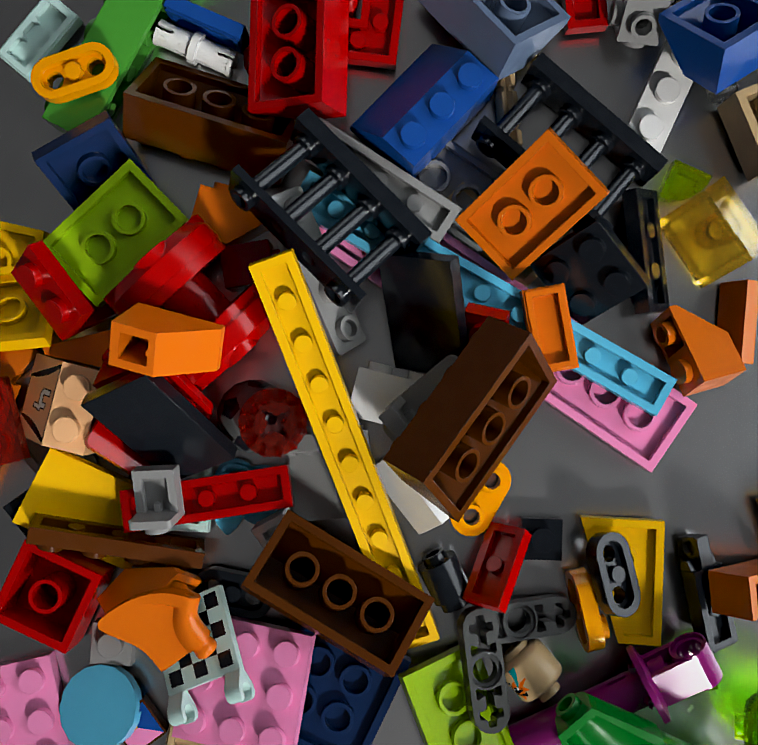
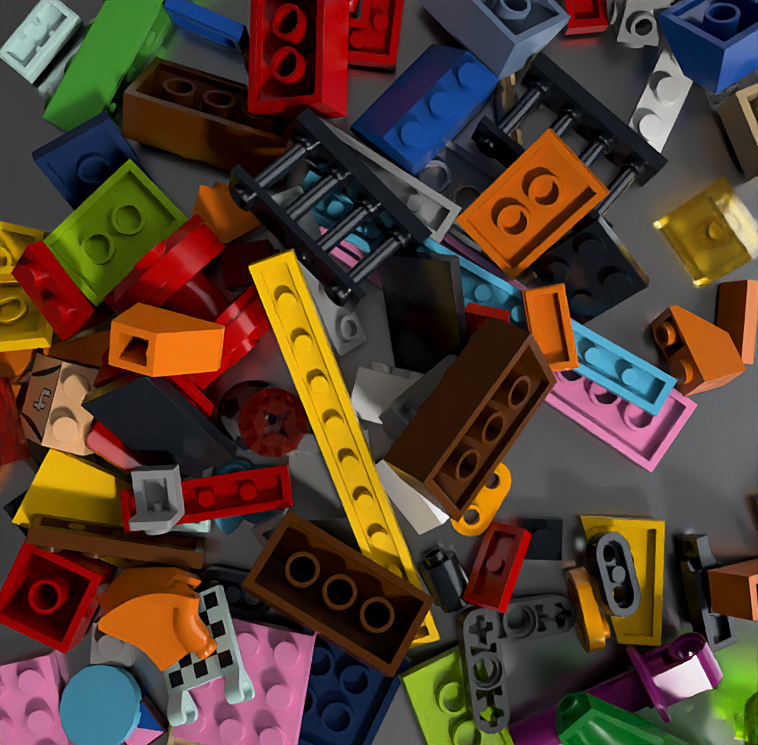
(76, 68): light orange plate -> none
(195, 48): white pin -> none
(531, 670): tan head -> none
(645, 244): black plate -> none
(682, 182): clear neon green tile -> none

